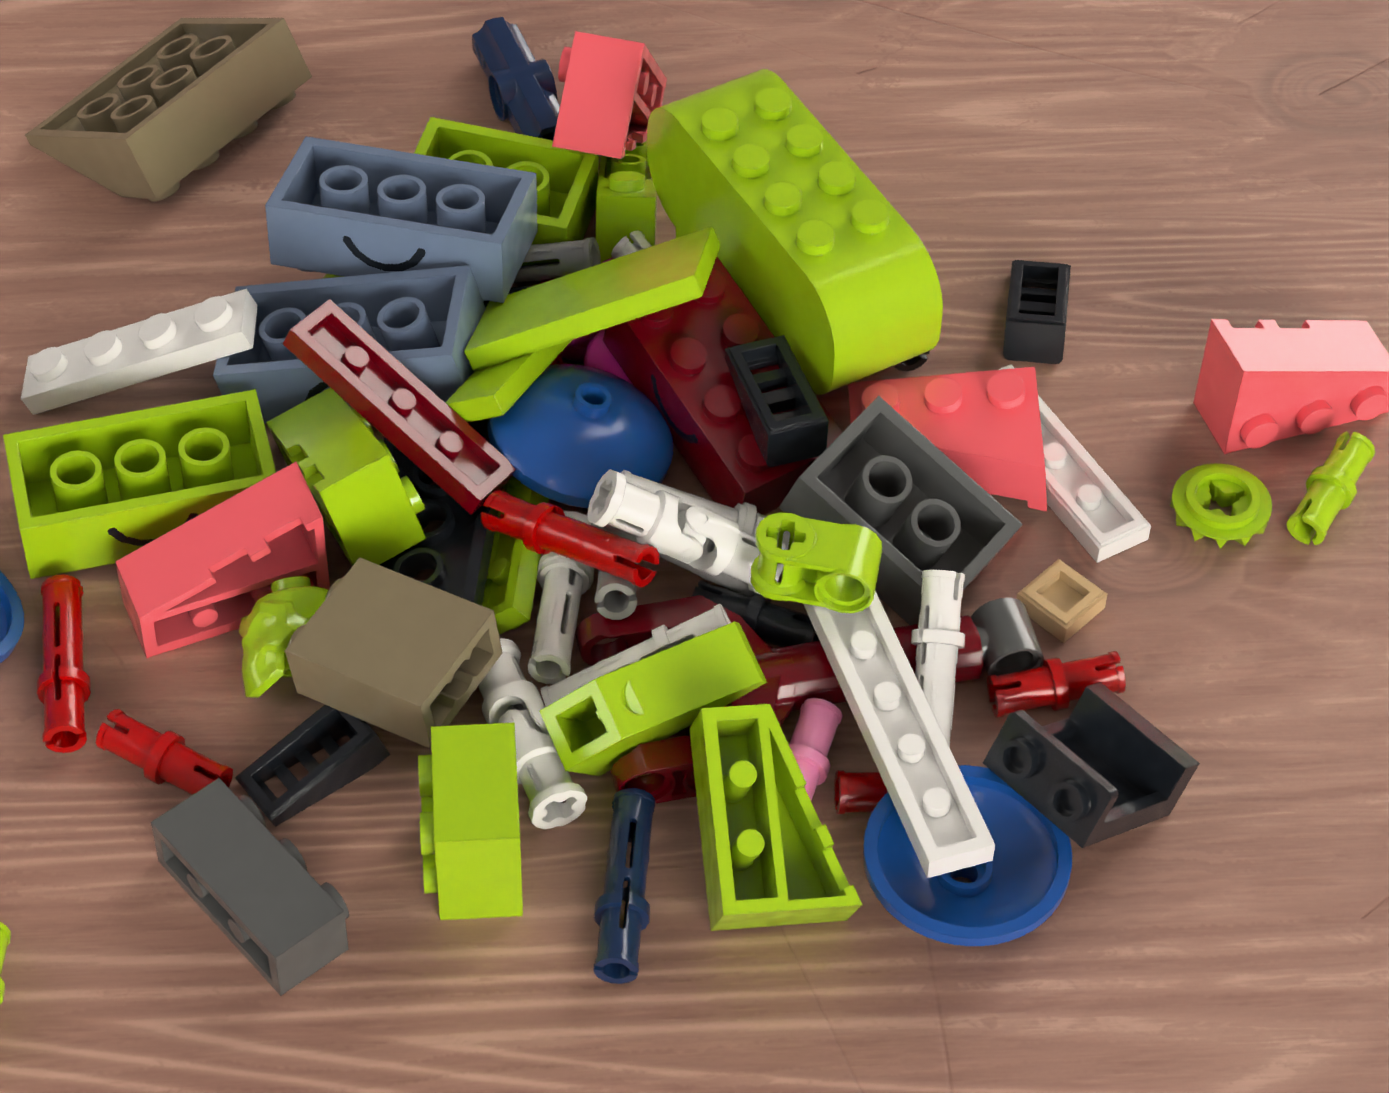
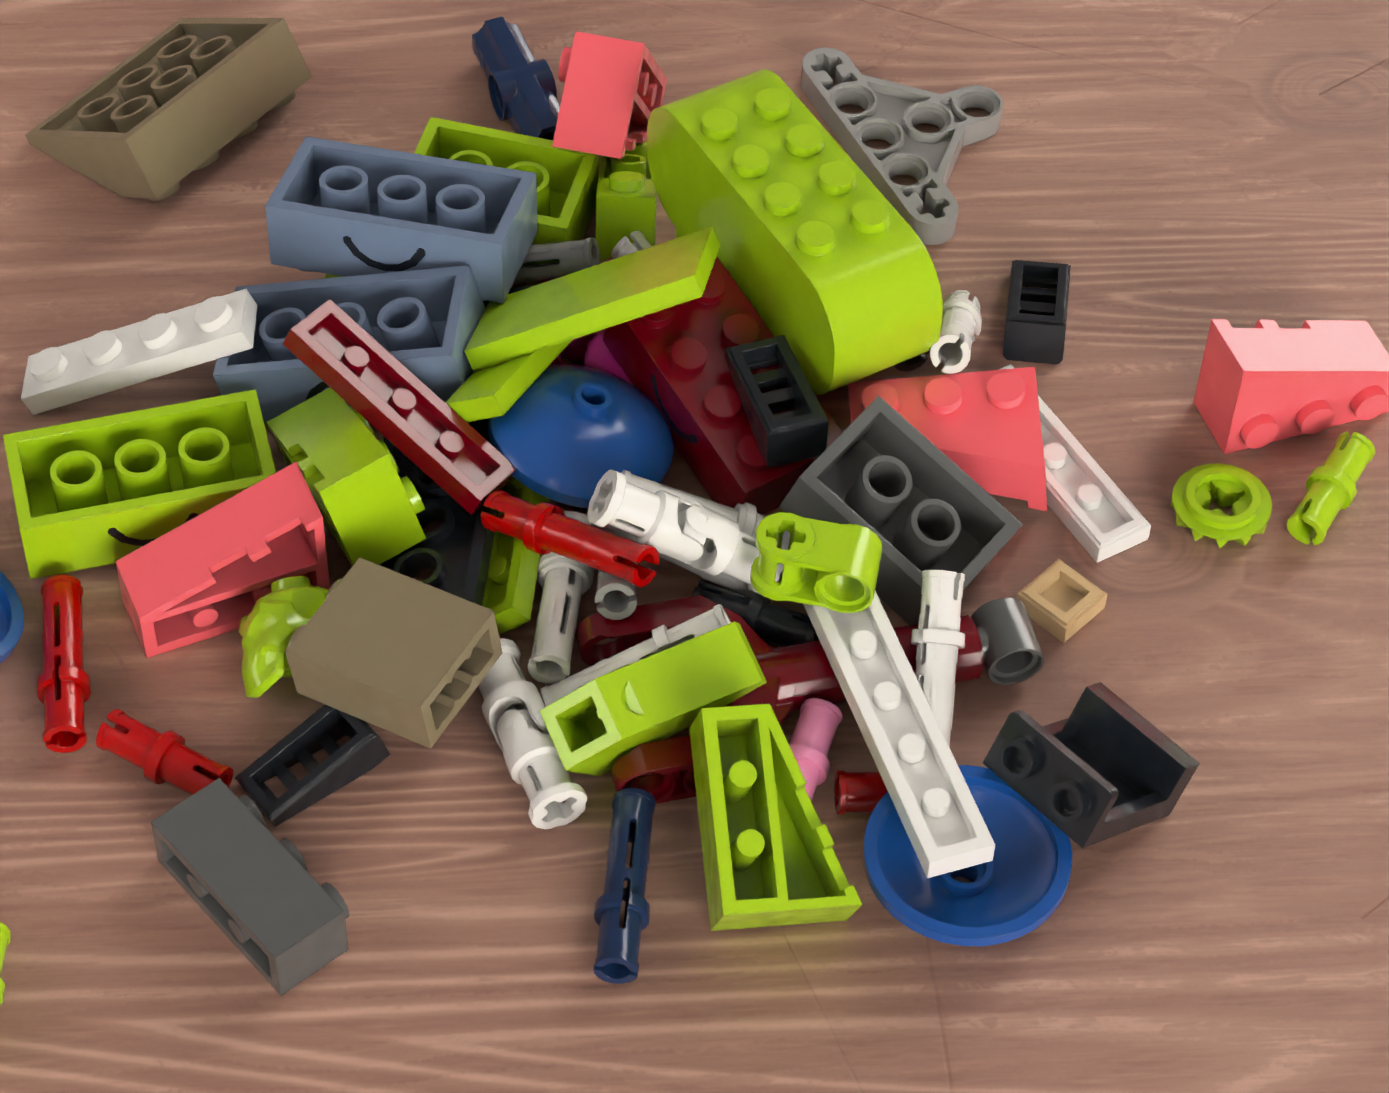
(471, 821): lime brick -> none
(891, 117): none -> light grey beam
(959, 324): none -> white pin
(1054, 683): red pin -> none

